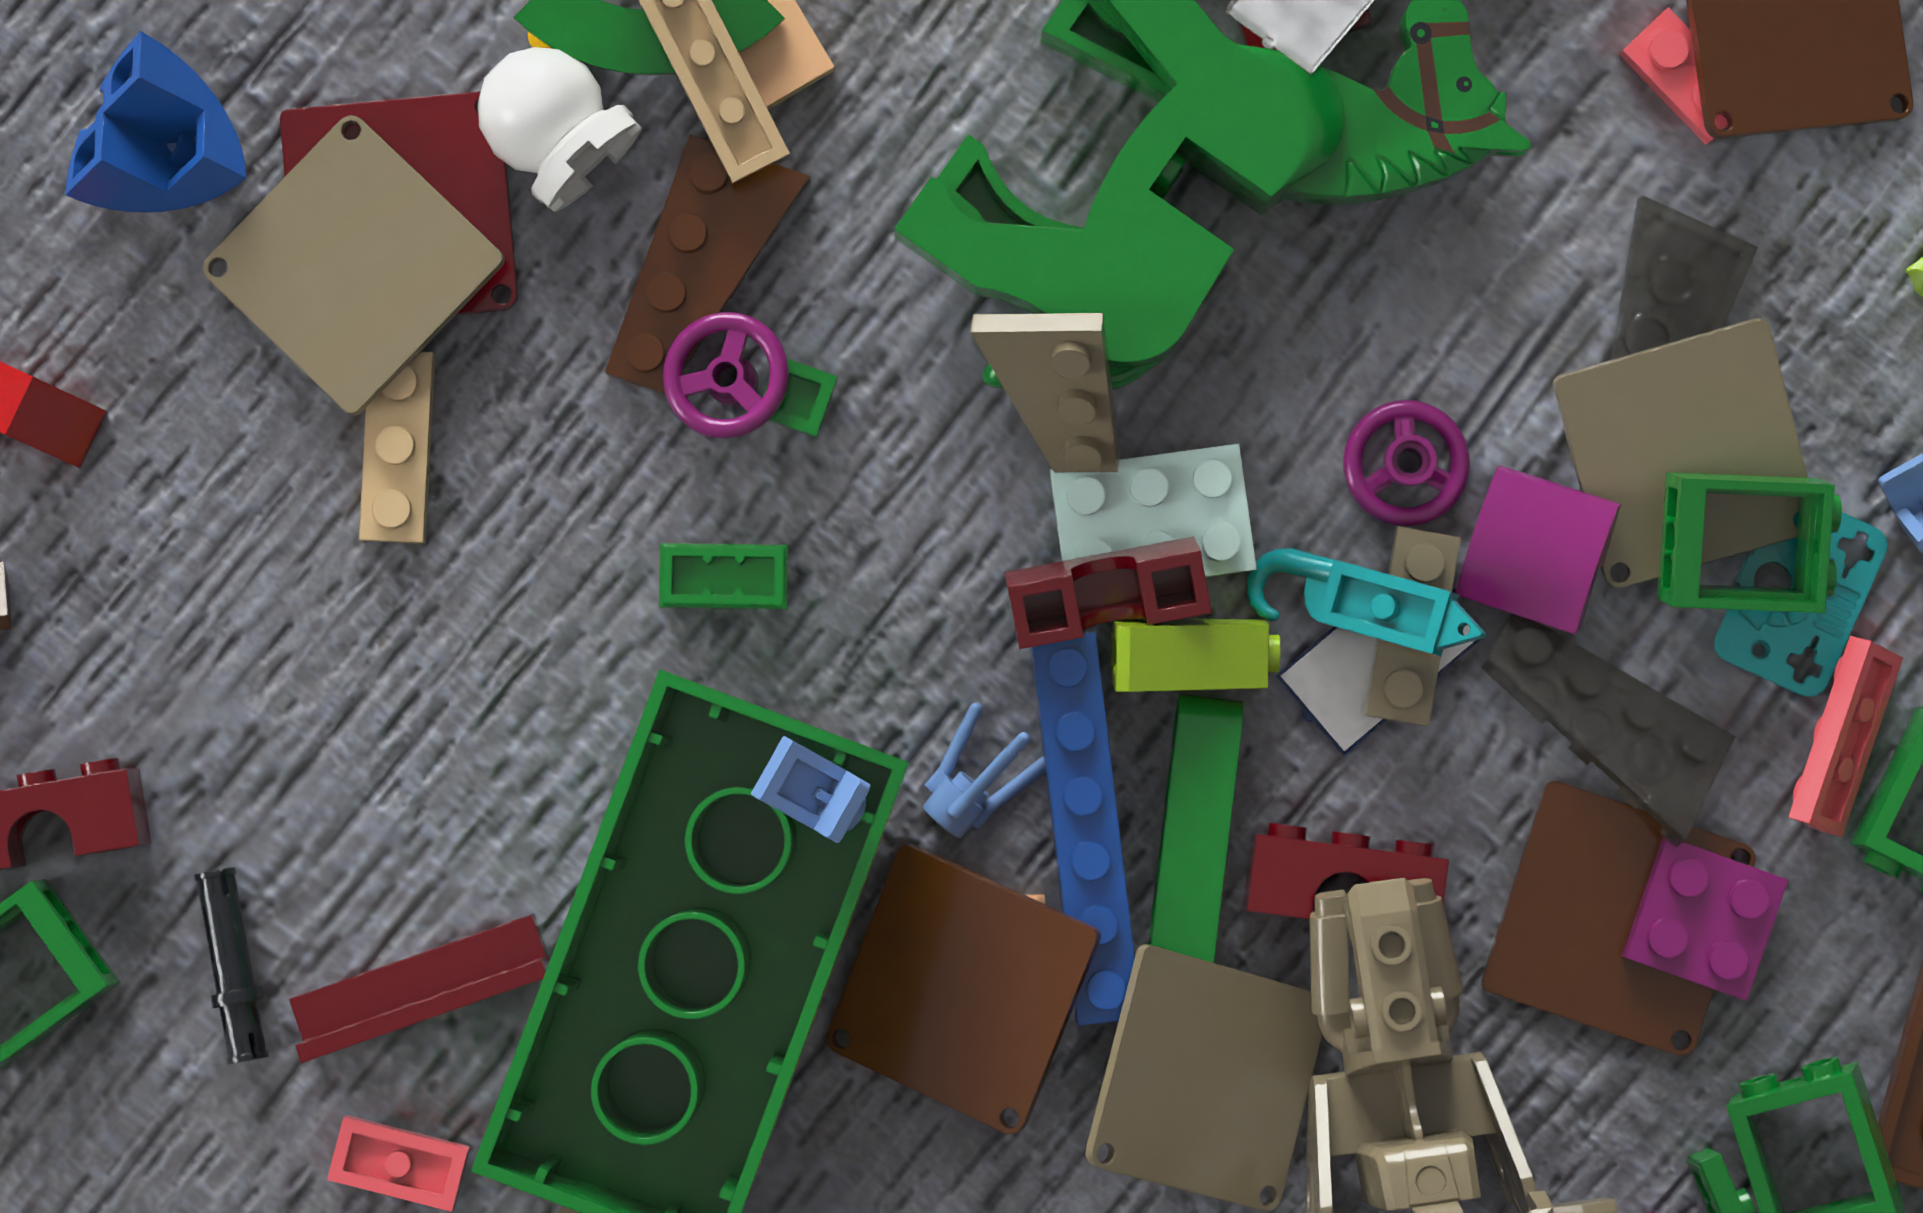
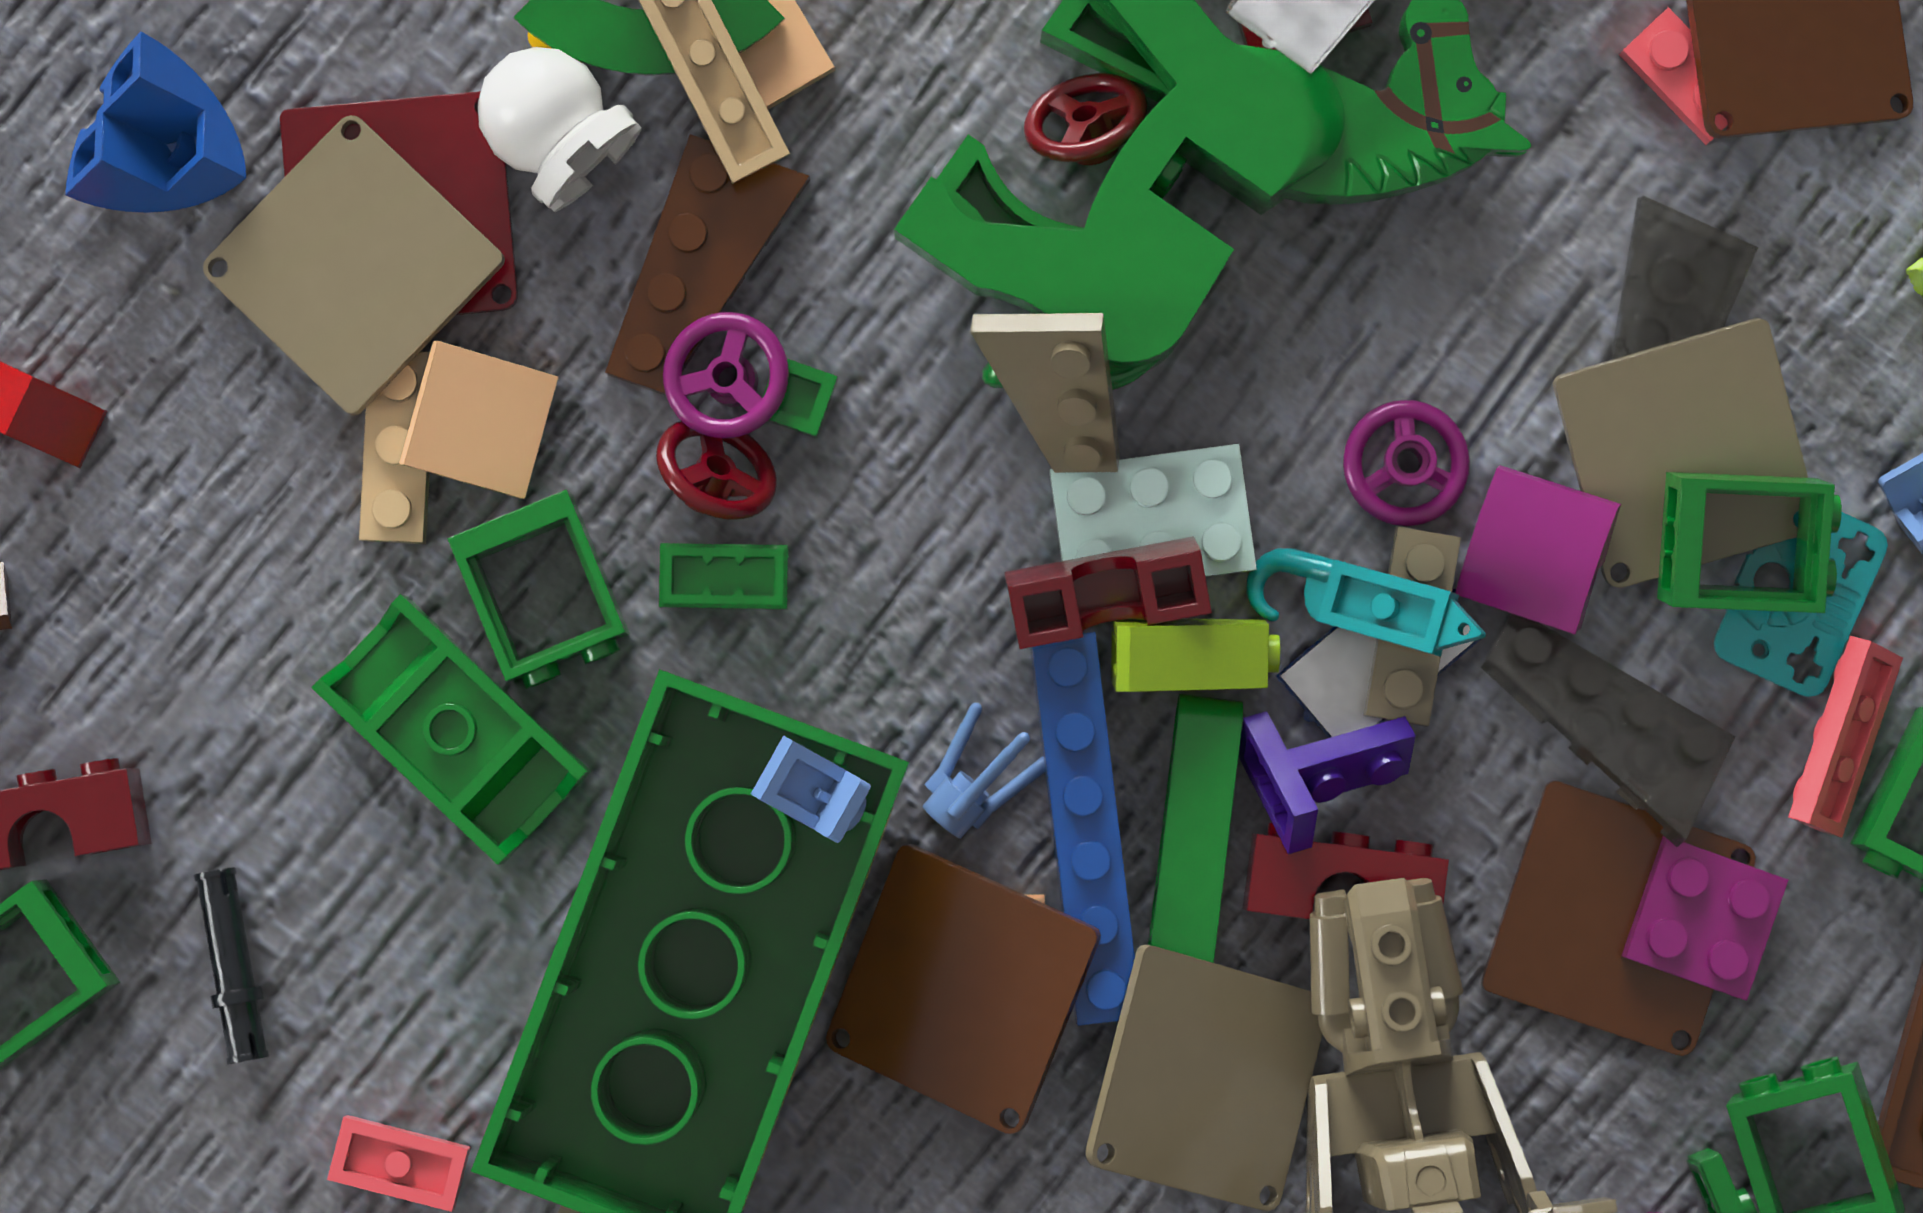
(419, 987): dark red fence -> none
(452, 730): none -> green piece
(478, 419): none -> light nougat tile
(516, 528): none -> green window
(715, 477): none -> dark red piece
(1092, 127): none -> dark red piece
(1319, 770): none -> dark purple bracket

